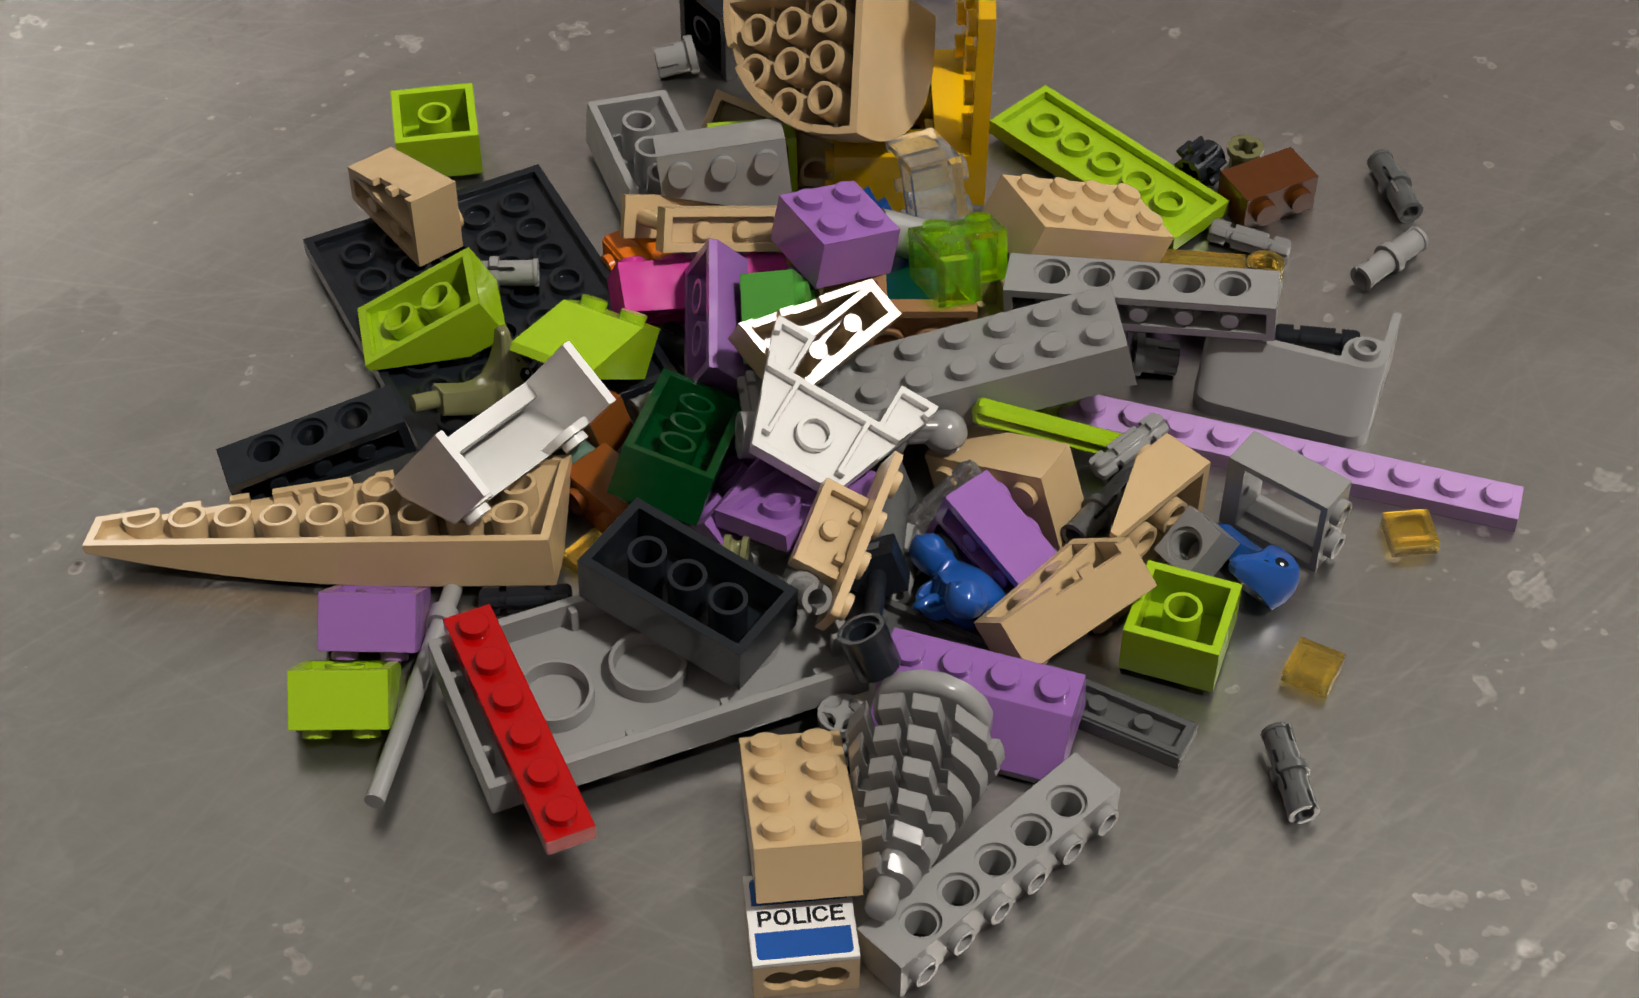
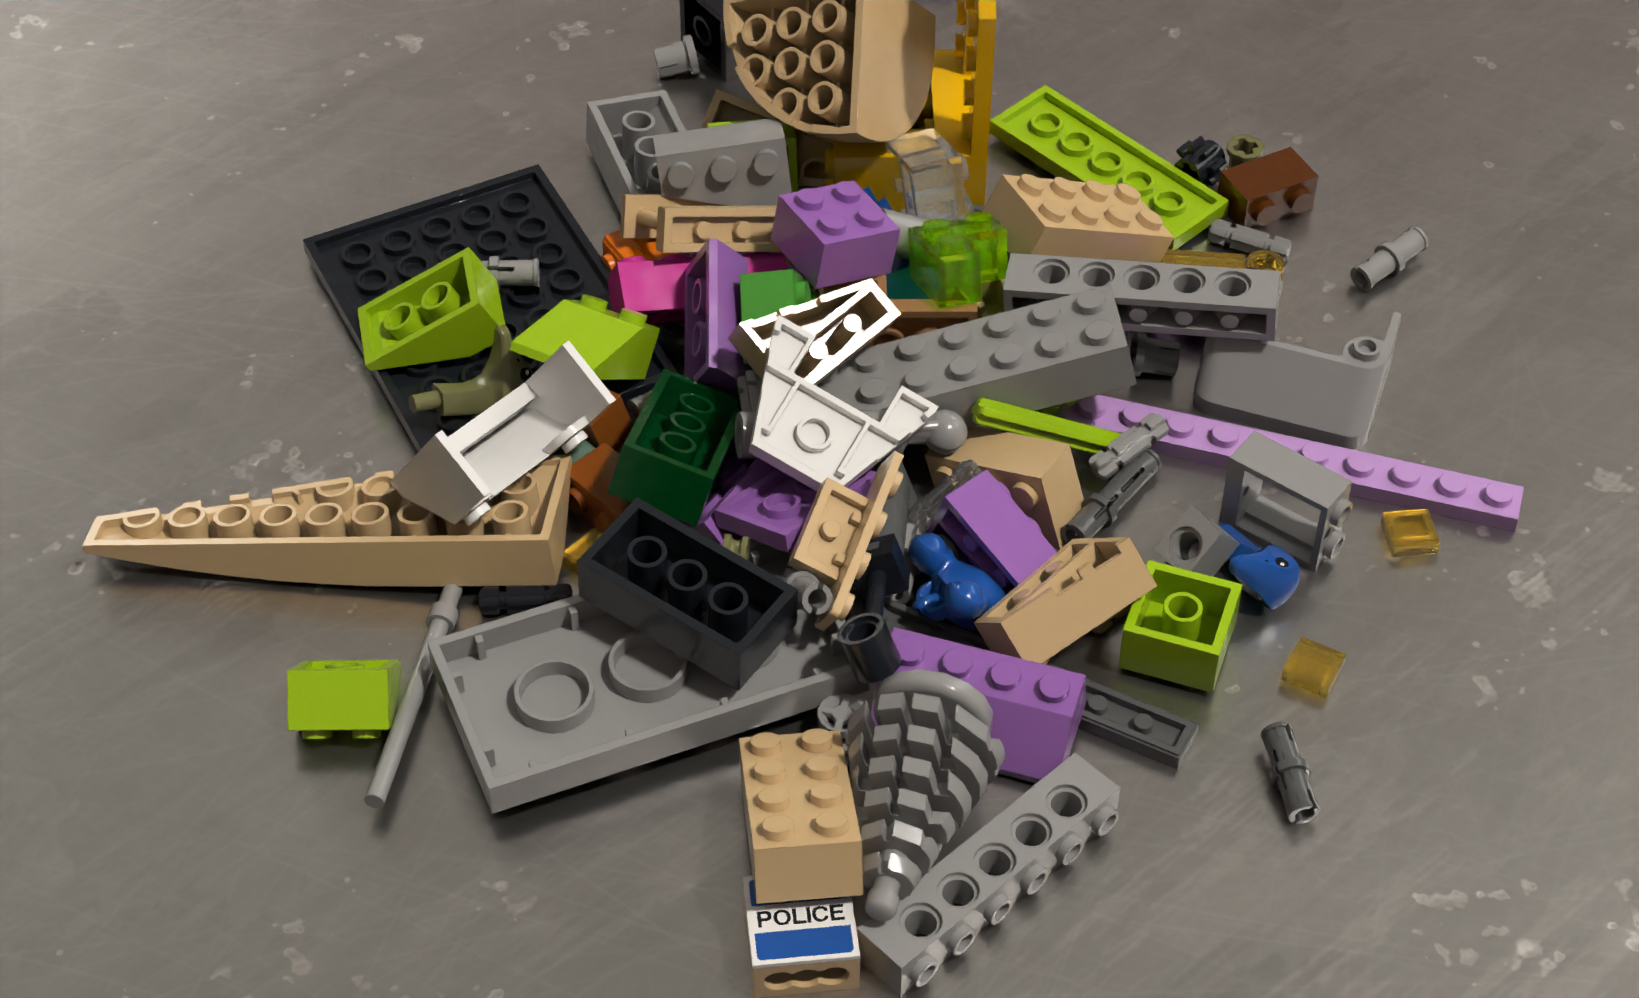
(319, 446): black brick -> none
(372, 620): medium lavender slope -> none
(409, 203): tan wedge -> none
(438, 127): lime brick -> none
(520, 730): red plate -> none
(1159, 489): tan slope -> none
(1315, 337): black axle -> none
(1404, 201): dark grey pin -> none

